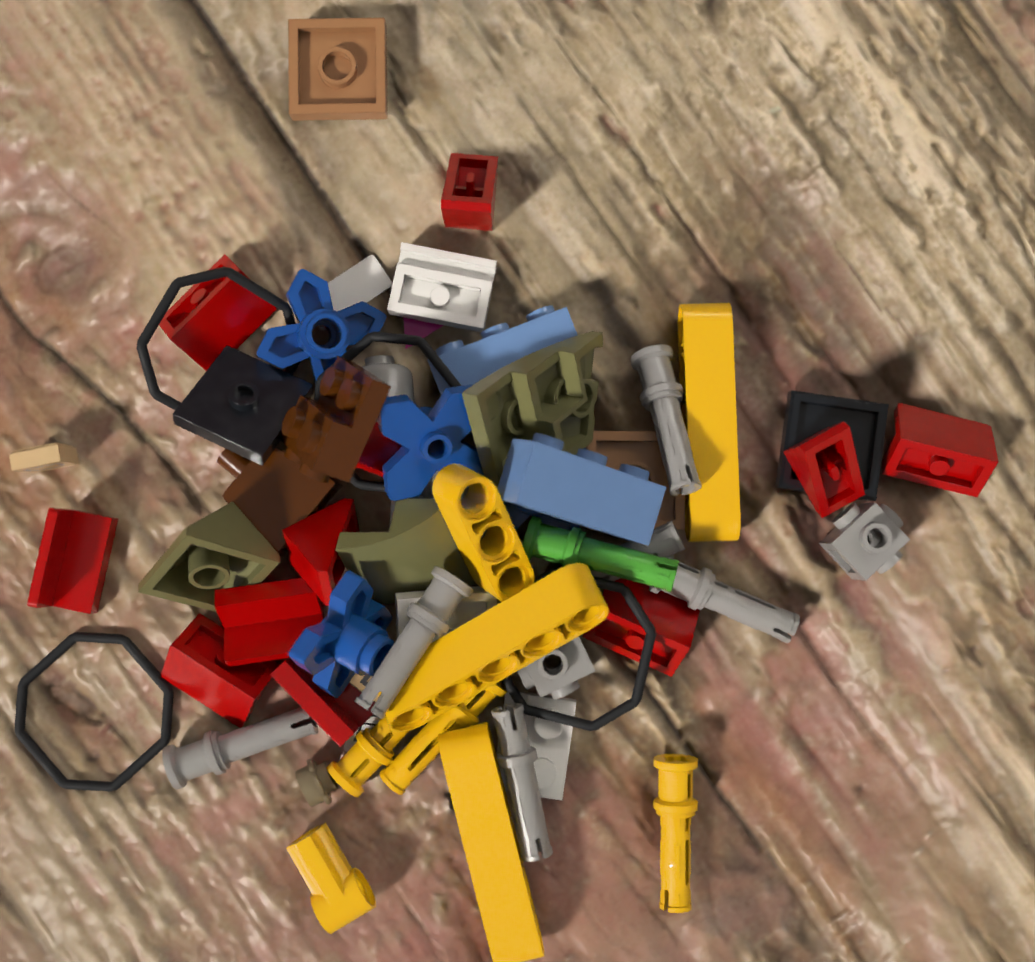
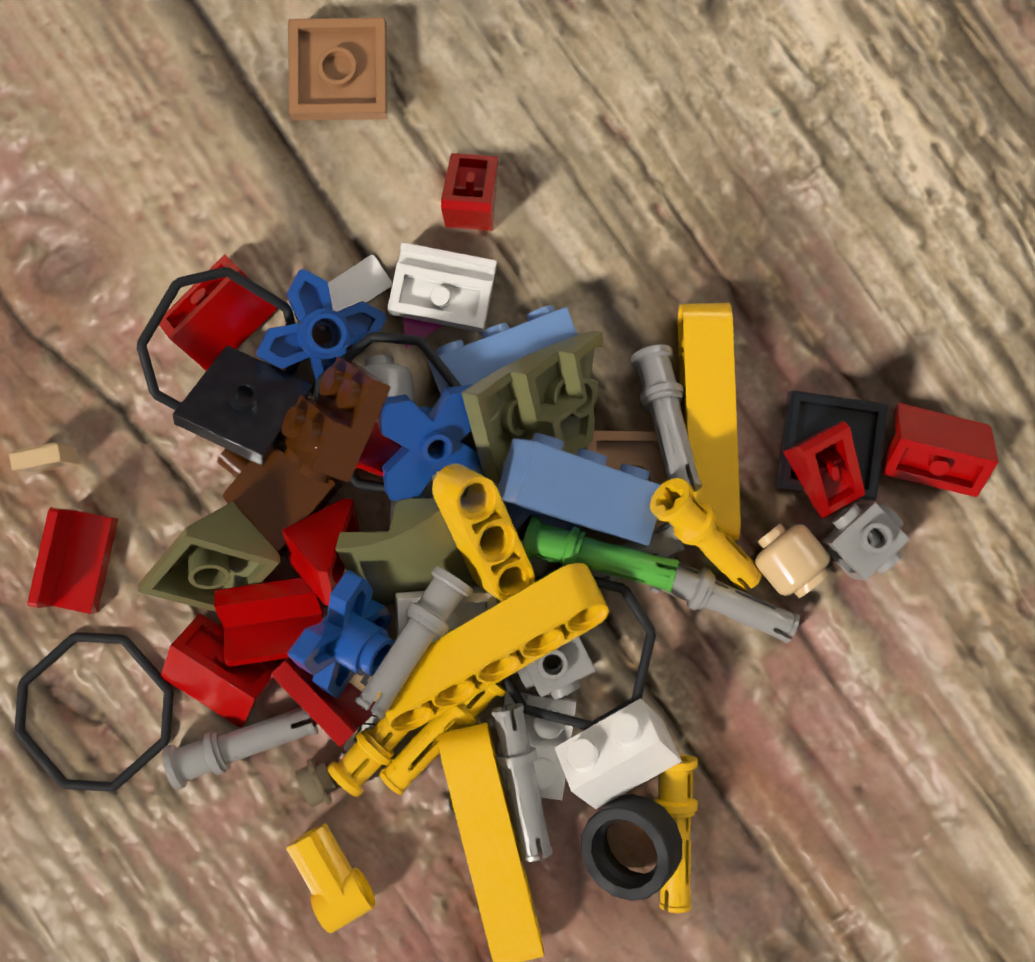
(605, 867): none -> black tyre
(617, 754): none -> white brick
(625, 635): red panel -> none
(697, 525): none -> yellow pin
(792, 560): none -> tan head

